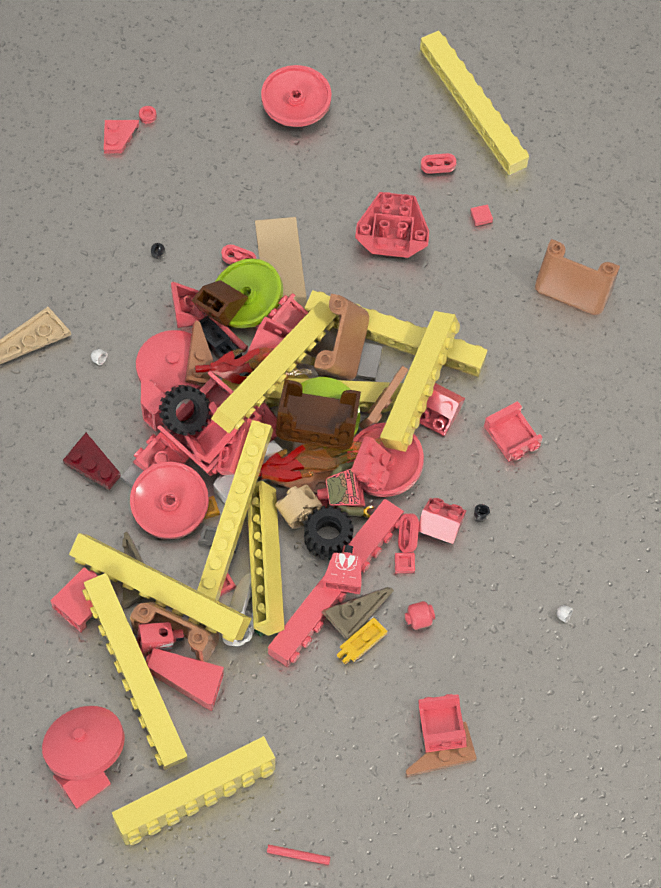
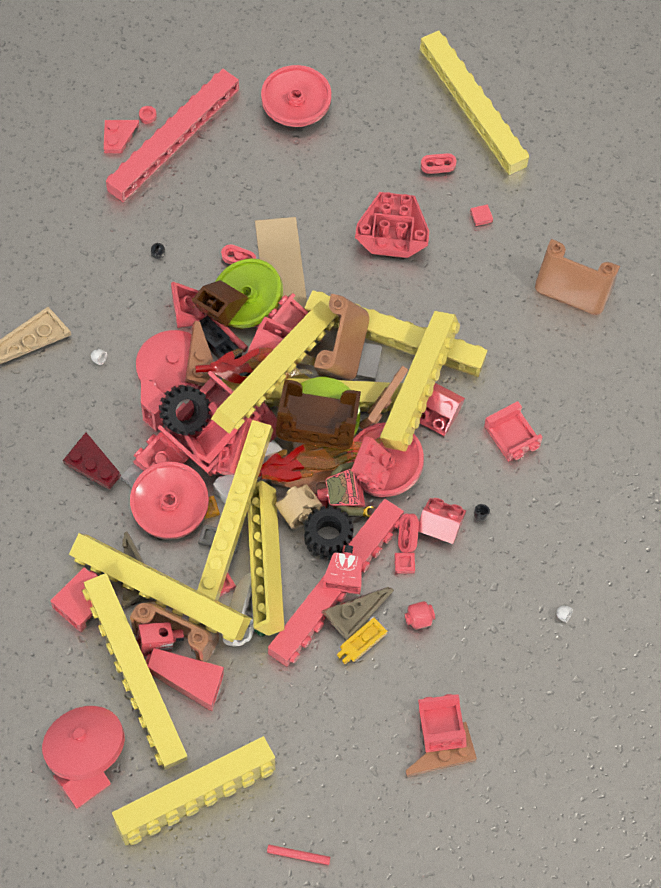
(172, 135): none -> coral brick

